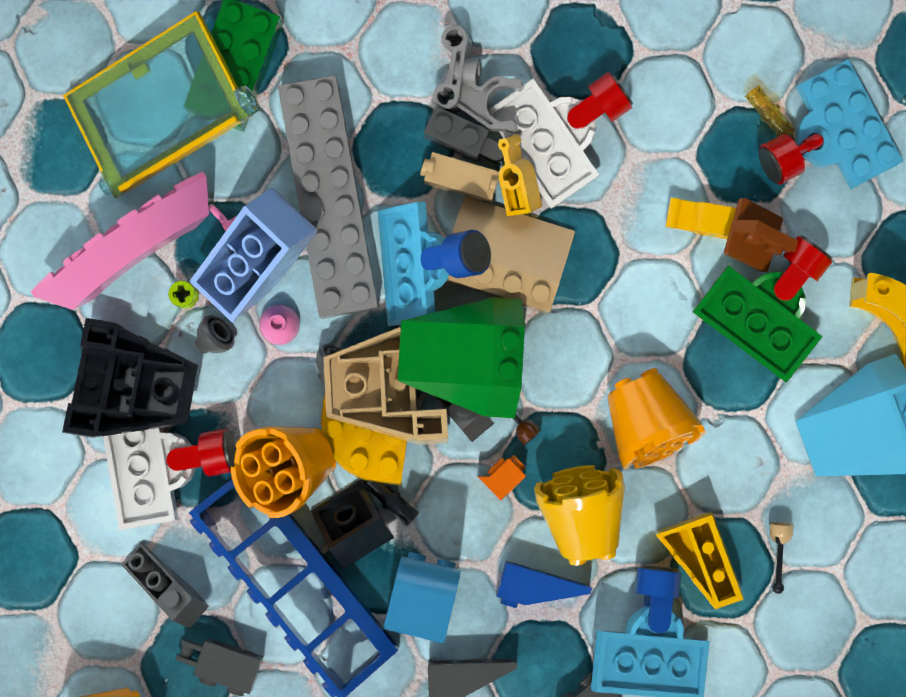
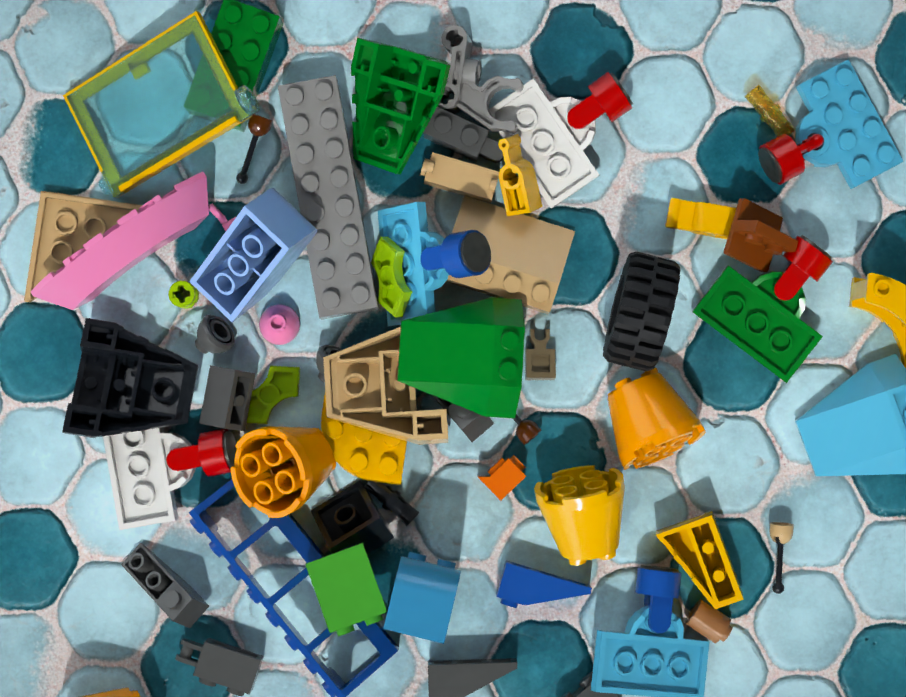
(64, 227): none -> tan tile
(227, 398): none -> dark grey brick
(258, 127): none -> hinge
(279, 385): none -> lime tile
(346, 589): none -> bright green brick
(393, 101): none -> green wedge
(393, 290): none -> lime tile
(539, 360): none -> dark tan plate
(641, 311): none -> black tyre
(709, 622): none -> medium nougat brick

